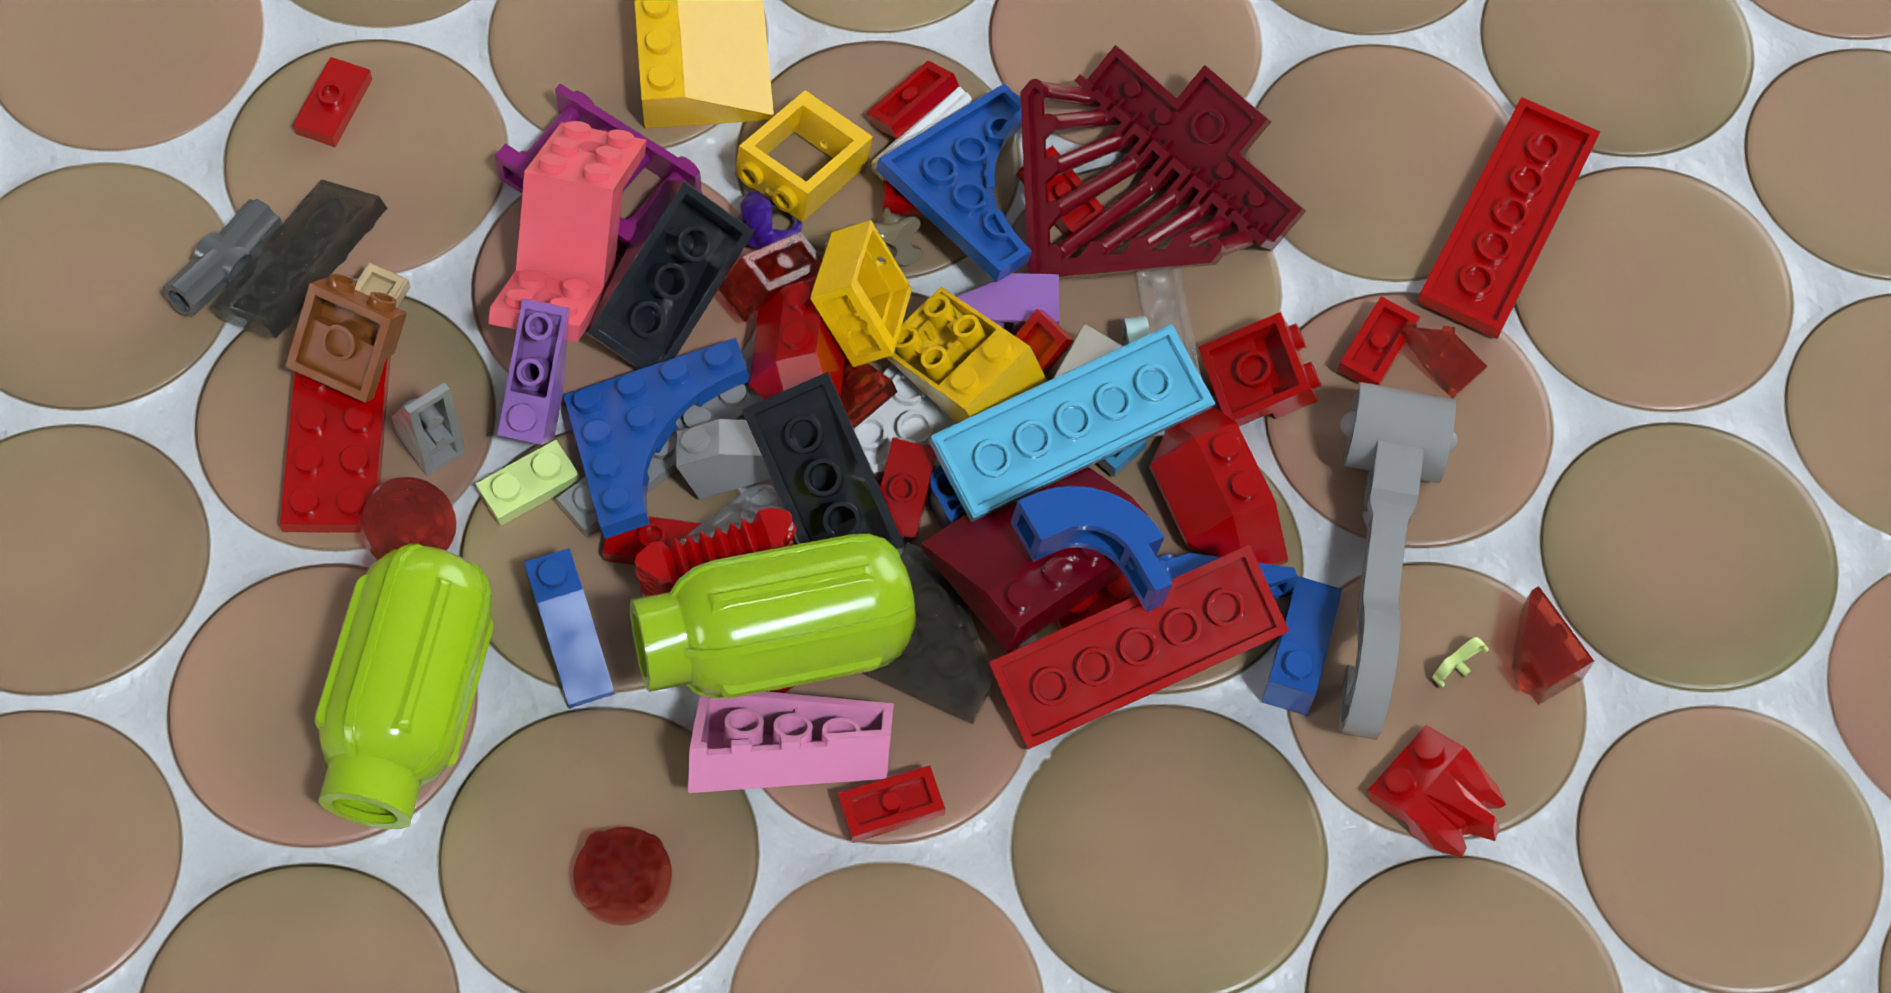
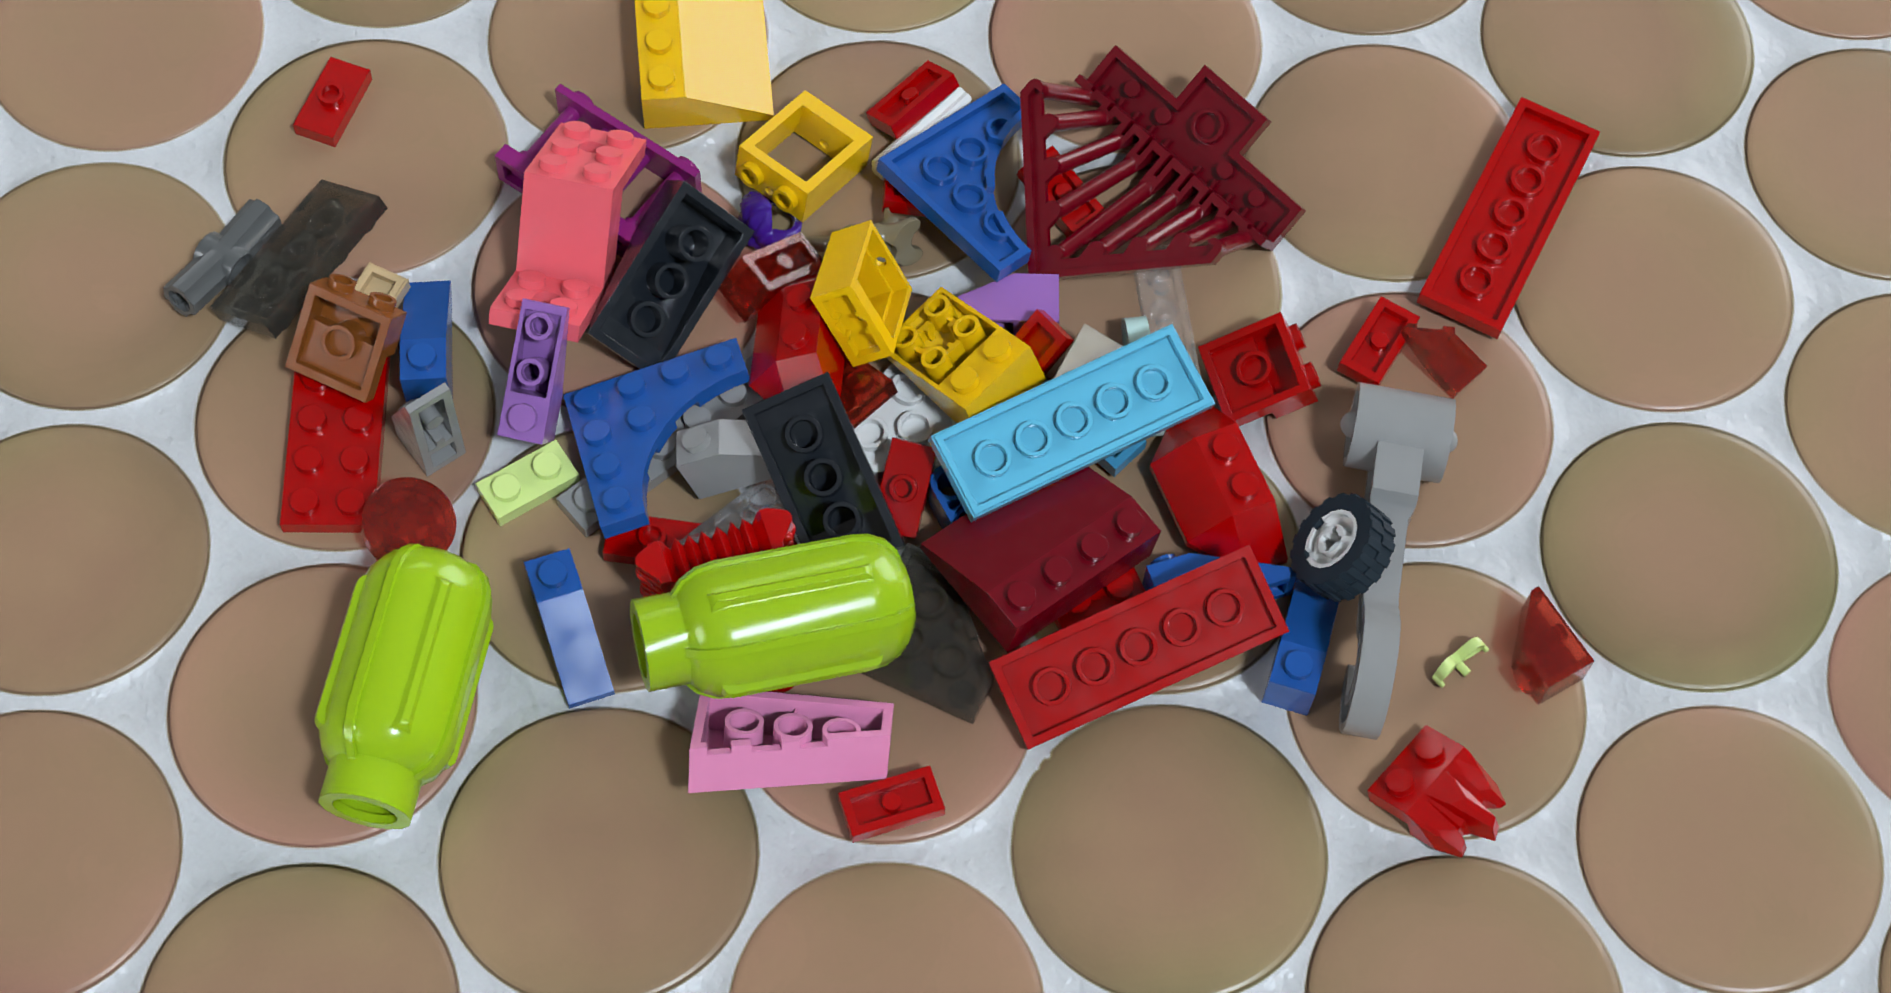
(426, 339): none -> blue slope
(622, 875): clear red tile -> none
(1100, 522): blue arch -> none
(1342, 547): none -> black wheel

